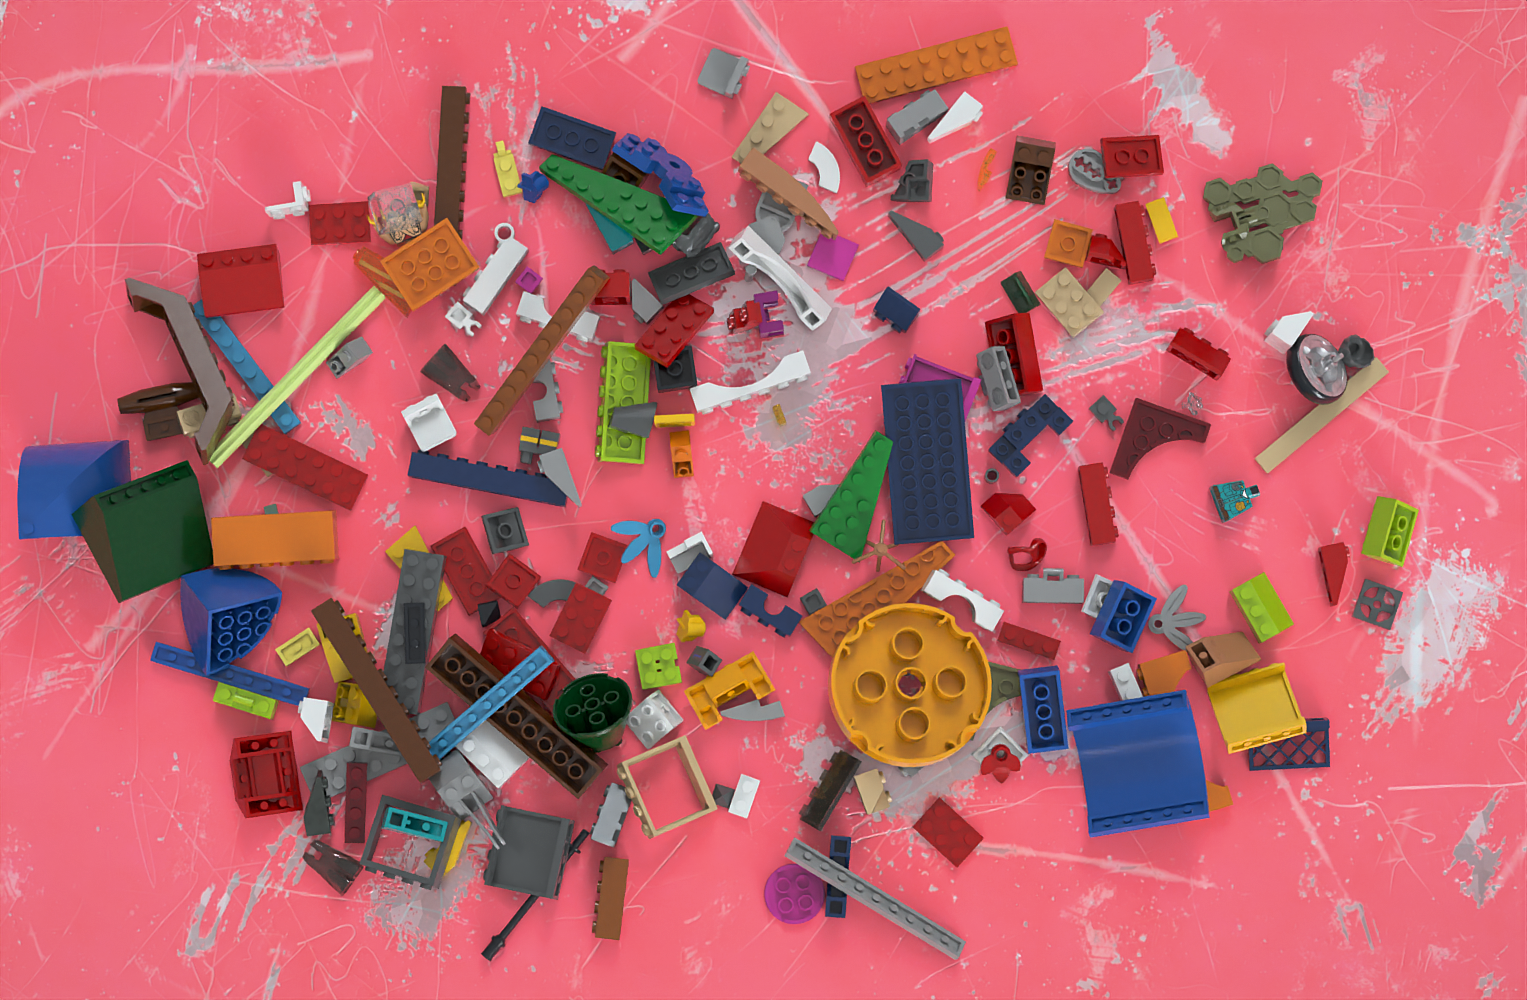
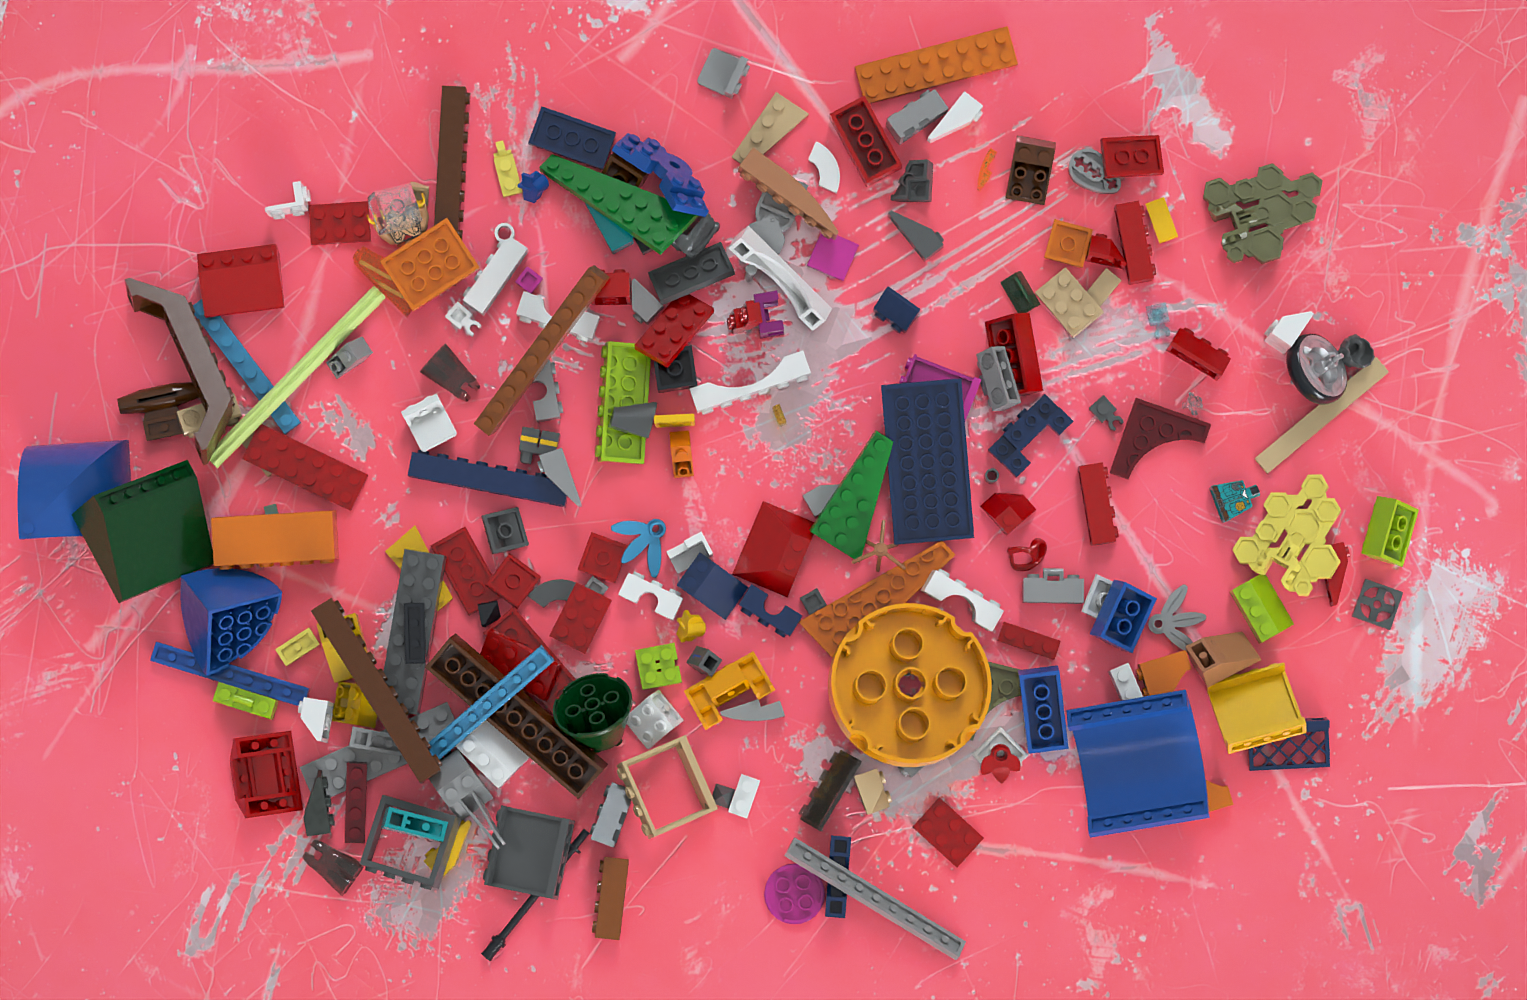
(636, 586): none -> white arch
(1158, 316): none -> clear light blue plate
(1302, 529): none -> light yellow piece

